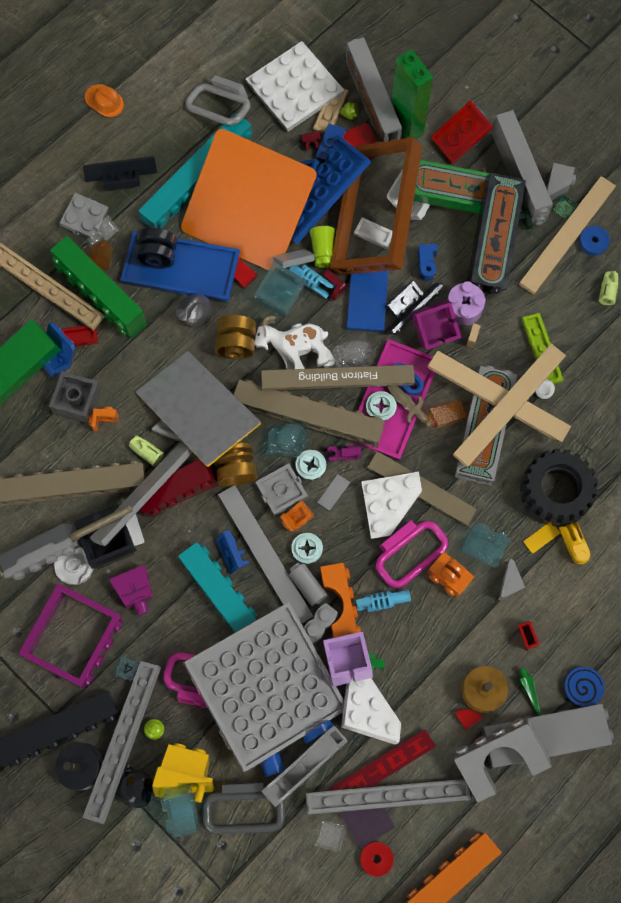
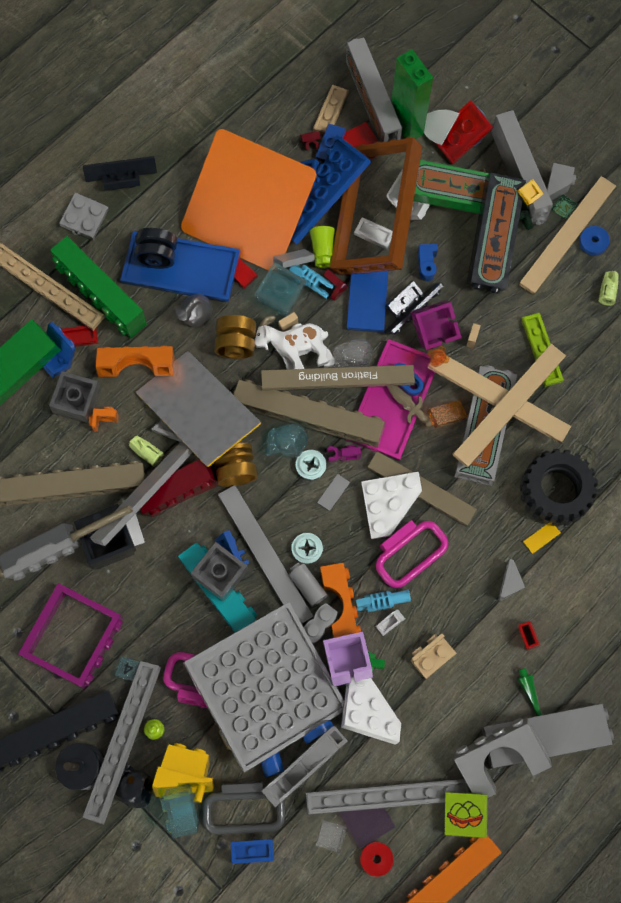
(73, 568): white tile -> none
(102, 254): clear orange bracket -> none
(104, 100): orange piece -> none
(104, 230): clear plate -> none
(113, 360): none -> orange arch
(134, 589): magenta torso -> none
(182, 184): teal brick -> none
(219, 571): none -> flat silver brick
(223, 88): light grey bar -> none
(252, 851): none -> blue panel
(281, 489): light grey plate -> none
(286, 323): none -> tan tile
(294, 86): white plate -> none
(296, 517): orange bracket -> none
(350, 110): lime plate -> none
(387, 400): light aqua gear -> none
(388, 763): dark red tile -> none
(390, 622): none -> white piece
(432, 656): none -> tan bracket
(433, 356): none -> clear orange plate
(439, 124): none -> white sticker
(450, 575): orange brick -> none
(466, 814): none -> lime tile
(467, 303): lavender brick -> none
(468, 717): red tile -> none
(484, 689): pearl gold wheel -> none
(486, 545): clear light blue bracket -> none
(530, 192): none -> yellow tile
(546, 389): white tile -> none
(575, 543): yellow arm -> none
(583, 687): blue tile -> none

